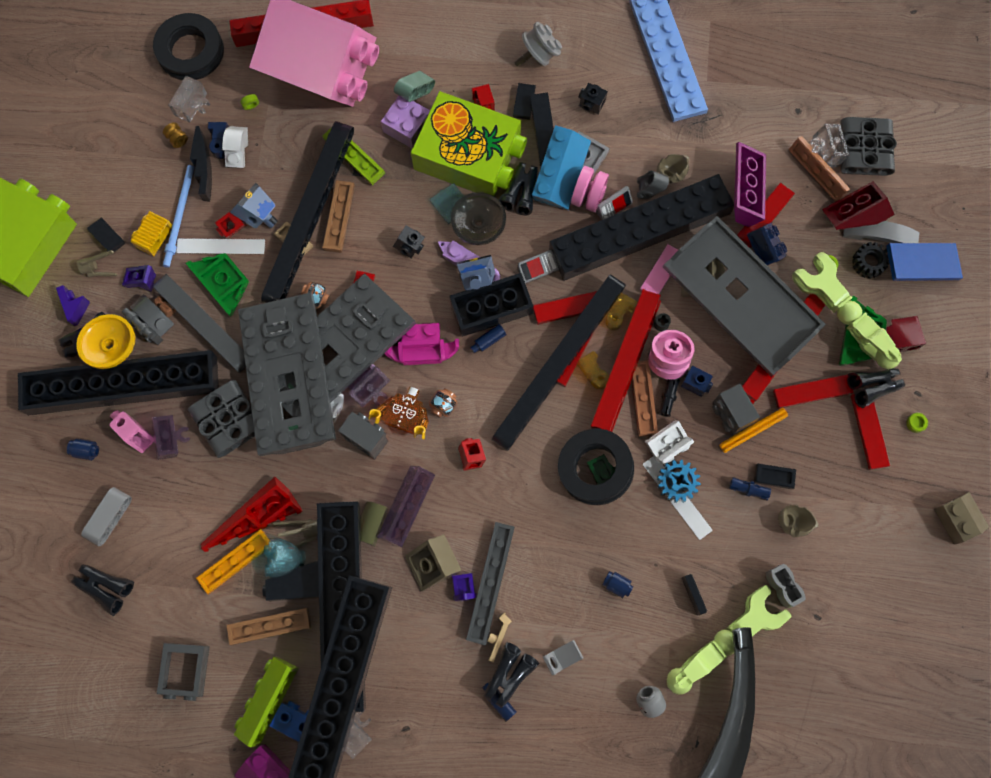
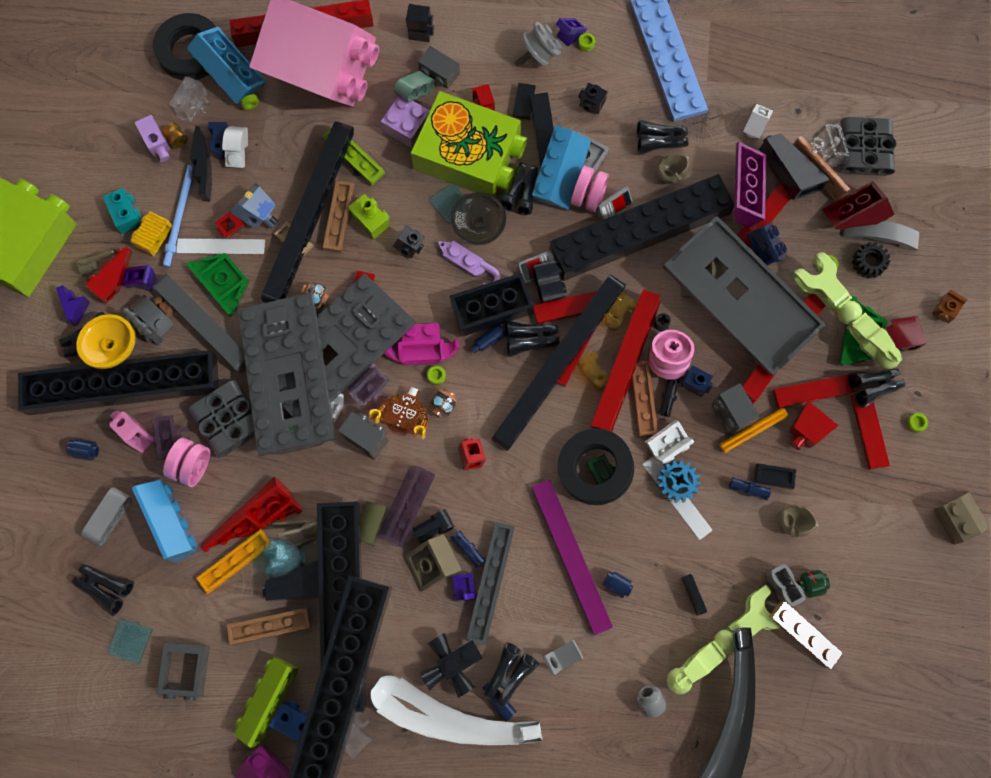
(105, 235): black tile -> none
(110, 278): none -> red slope
(122, 210): none -> teal brick
(130, 641): none -> clear light blue piece
(153, 138): none -> lavender torso
(165, 520): none -> dark azure slope
(186, 462): none -> bright pink wheel
(225, 64): none -> dark azure slope
(369, 216): none -> lime brick
(419, 23): none -> black piece
(436, 375): none -> lime tile
(437, 524): none -> black piece
(439, 67): none -> dark grey brick
(445, 721): none -> white animal
(451, 665): none -> black brick
(468, 549): none -> dark blue pin
(476, 272): sand blue torso -> none
(497, 640): tan piece -> none
(518, 345): none -> black piece
(548, 281): none -> black brick
(569, 30): none -> dark purple slope
(572, 557): none -> magenta tile
(586, 42): none -> lime tile
(651, 184): dark grey piece -> none
(658, 136): none -> black piece
(658, 275): bright pink tile -> none
(757, 122): none -> white slope
(792, 168): none -> black slope
(805, 634): none -> plate
(810, 427): none -> red torso
(814, 583): none -> dark green head
(924, 261): blue tile -> none
(949, 306): none -> dark orange brick

